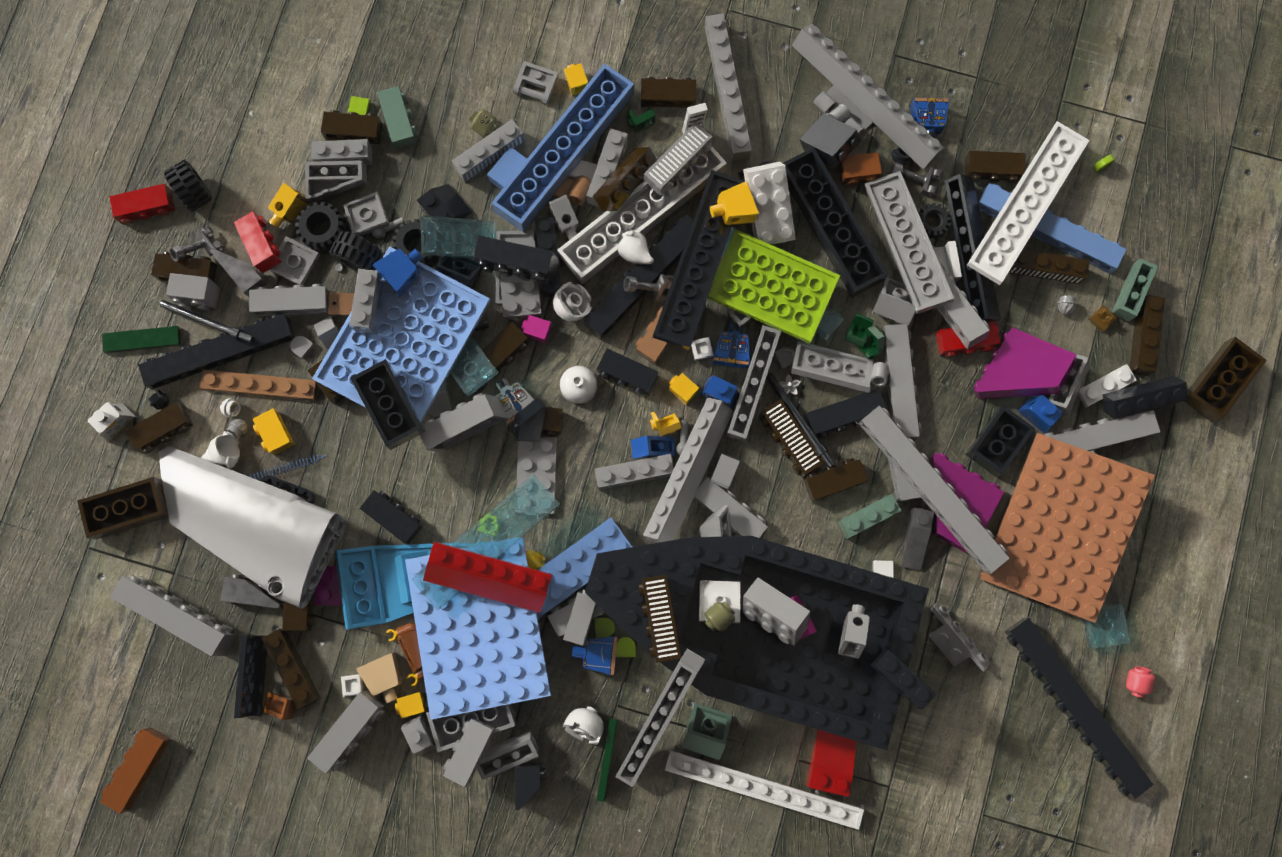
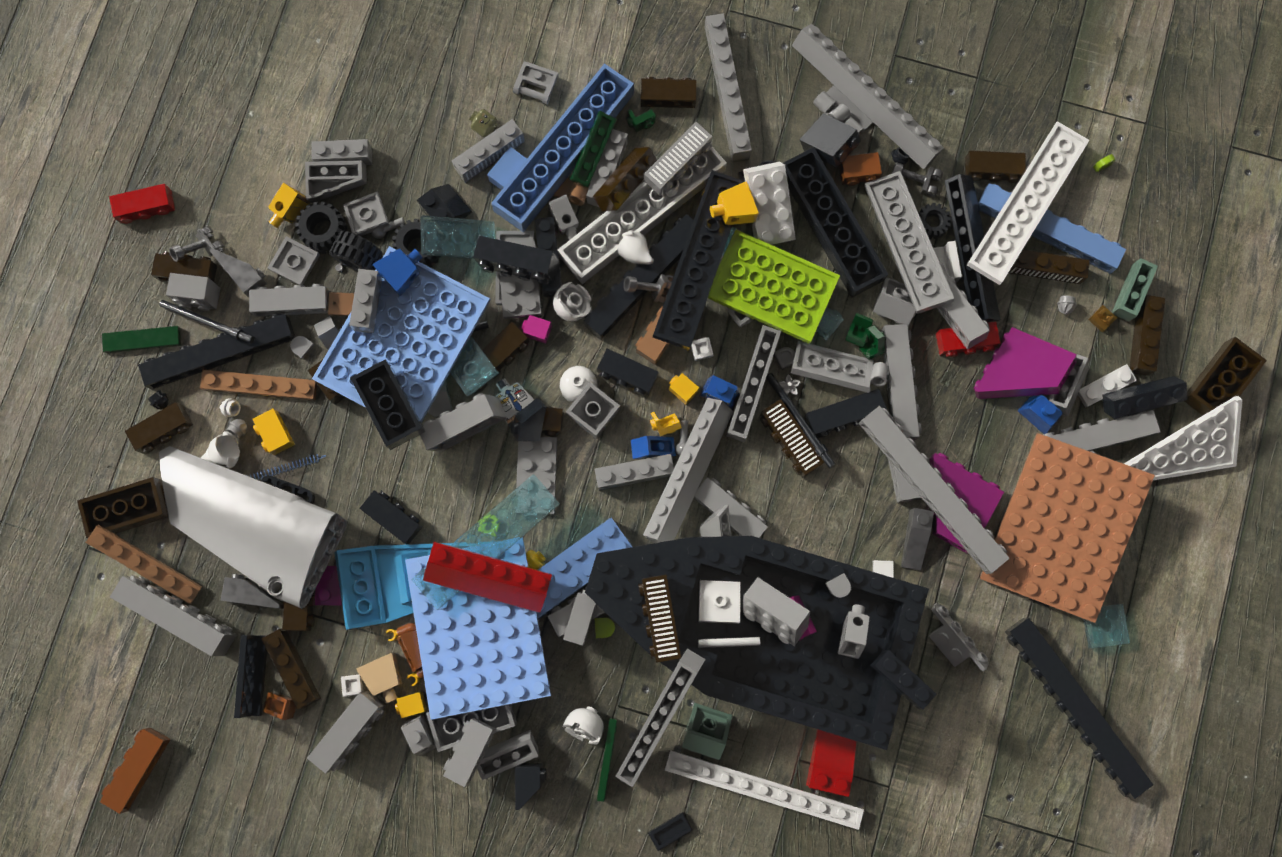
(111, 419): white torso -> none
(144, 564): none -> medium nougat plate
(187, 185): black tyre -> none
(258, 241): brick -> none
(351, 126): dark brown brick -> none
(359, 105): lime tile -> none
(397, 117): sand green brick -> none
(460, 269): black slope -> none
(575, 78): yellow brick -> none
(593, 149): none -> dark green tile
(593, 410): none -> light grey slope
(598, 654): blue torso -> none
(625, 648): lime tile -> none
(670, 831): none -> black tile
(694, 114): white tile -> none
(719, 616): olive head -> none
(725, 470): light grey slope -> none
(728, 642): none -> white bar
(732, 348): torso -> none
(835, 479): dark brown brick -> none
(839, 586): none -> light grey tile
(869, 516): sand green brick -> none
(930, 114): torso -> none
(1000, 441): black brick -> none
(1140, 681): coral head -> none
(1198, 447): none -> white wing

